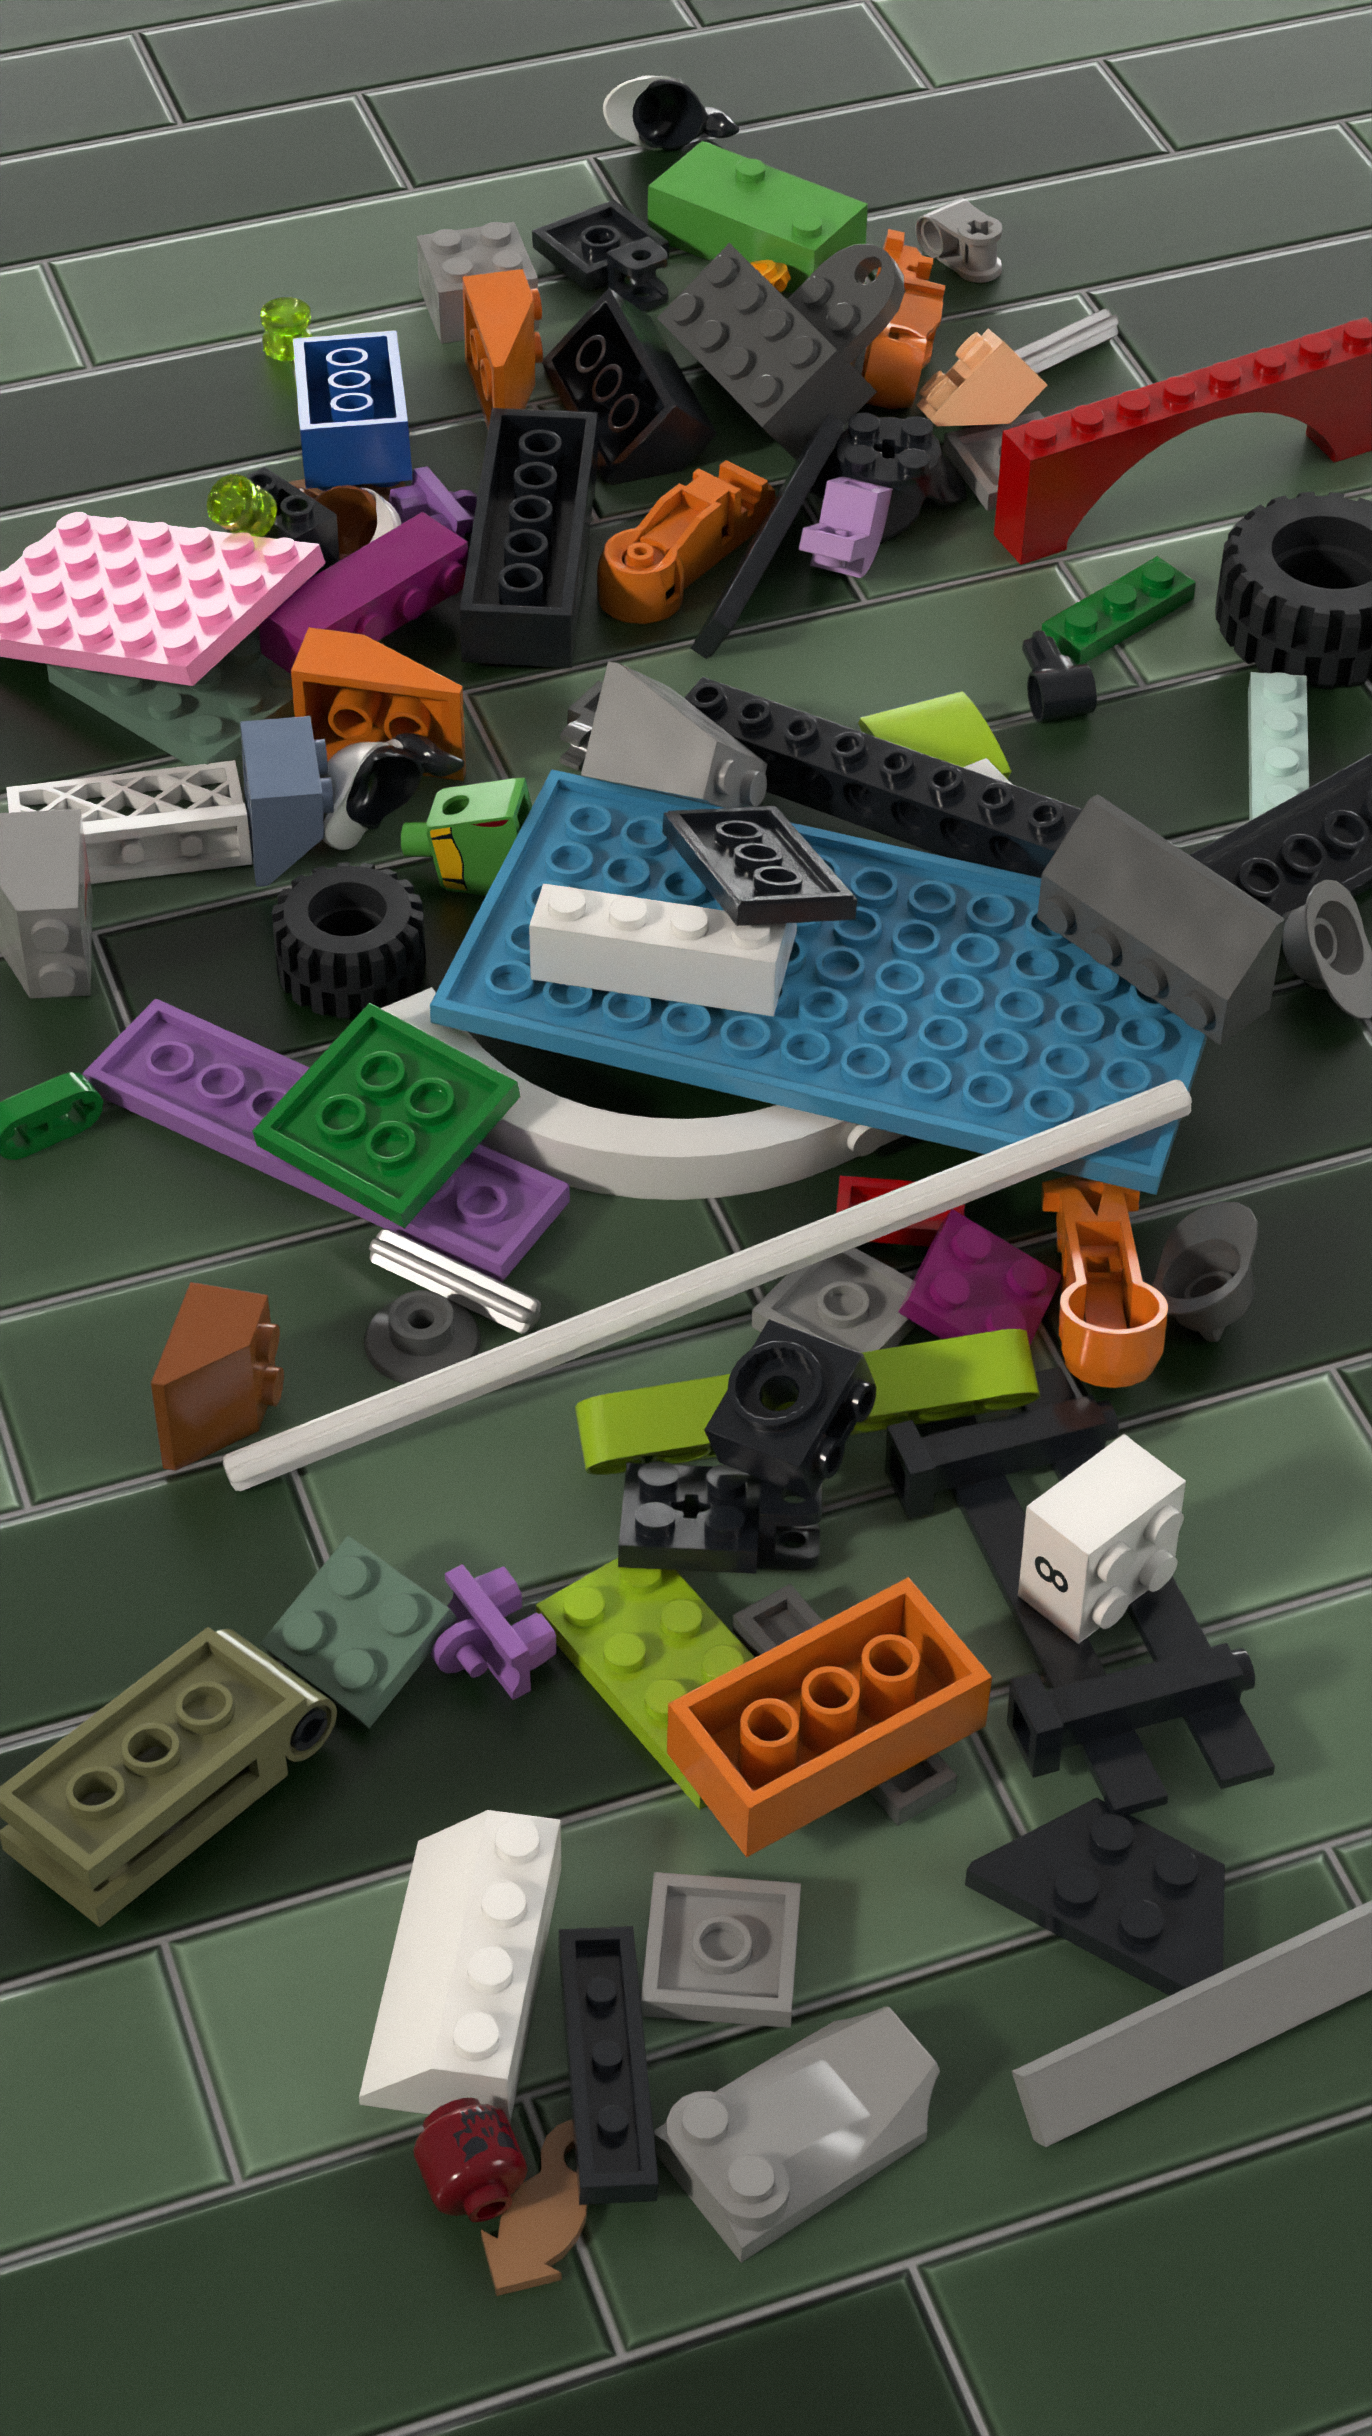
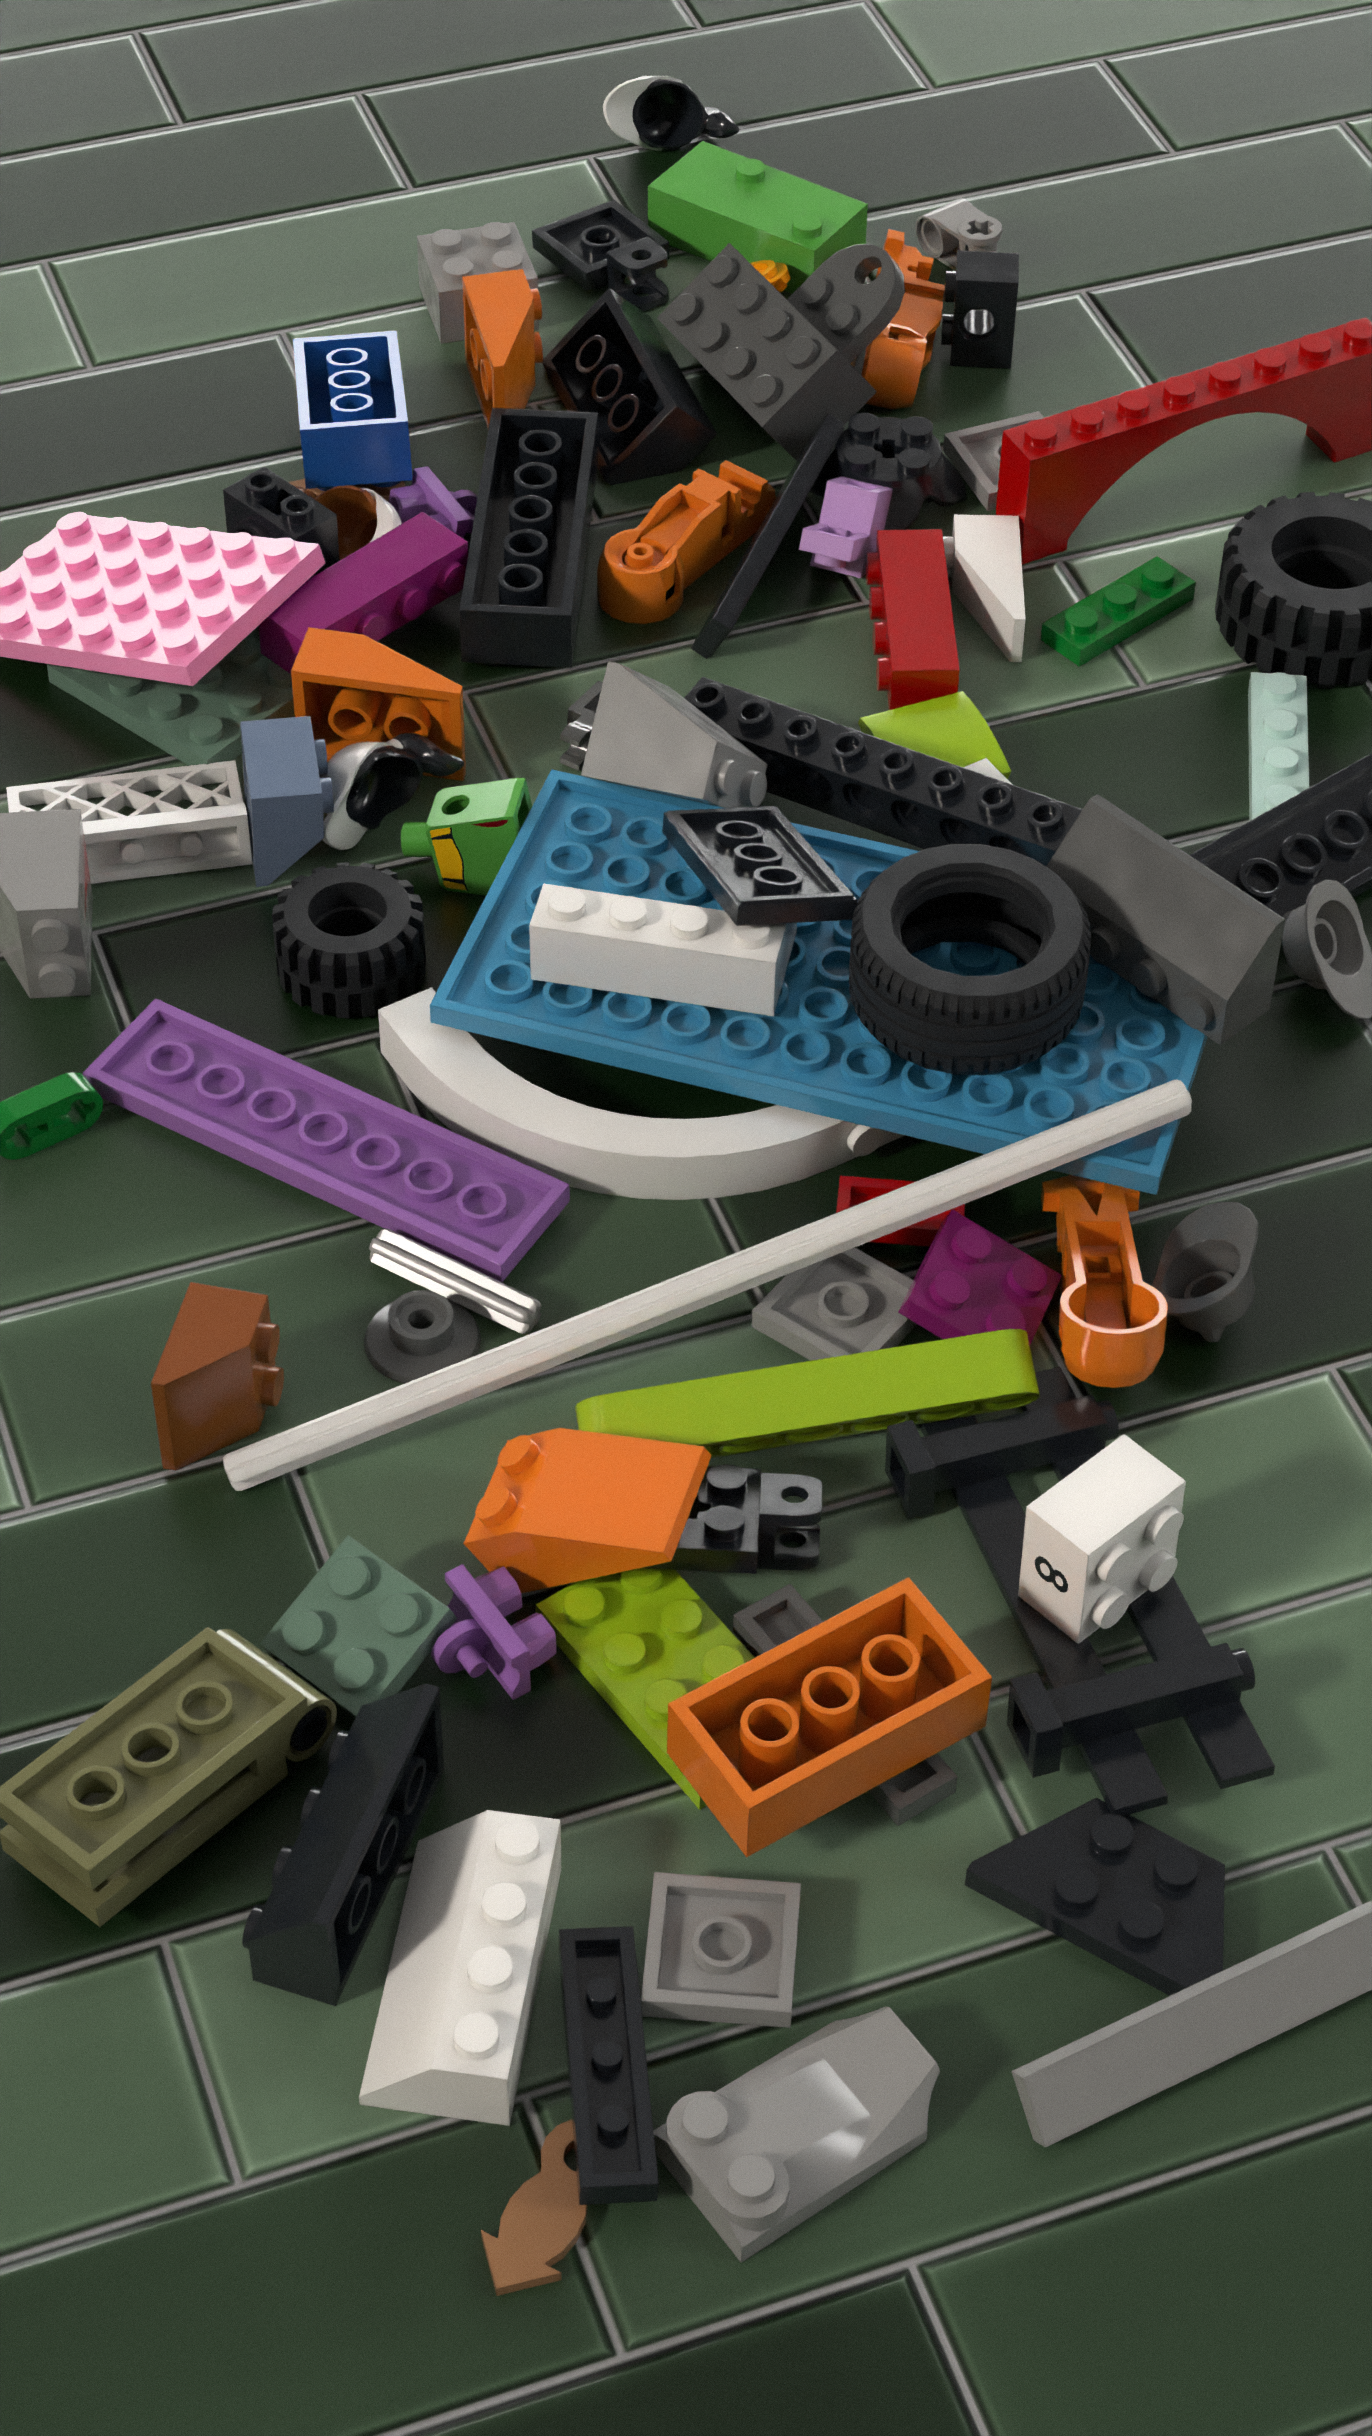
(234, 494): clear neon green wheel -> none
(284, 321): clear neon green wheel -> none
(348, 1847): none -> black slope
(386, 1114): green plate -> none
(470, 2159): dark red head -> none
(584, 1506): none -> orange slope
(806, 1440): black brick -> none
(914, 616): none -> red brick
(956, 1019): none -> black tyre
(982, 387): light nougat slope -> none
(985, 283): none -> black brick
(989, 576): none -> white slope
(1057, 684): black axle -> none
(1069, 341): light grey axle -> none

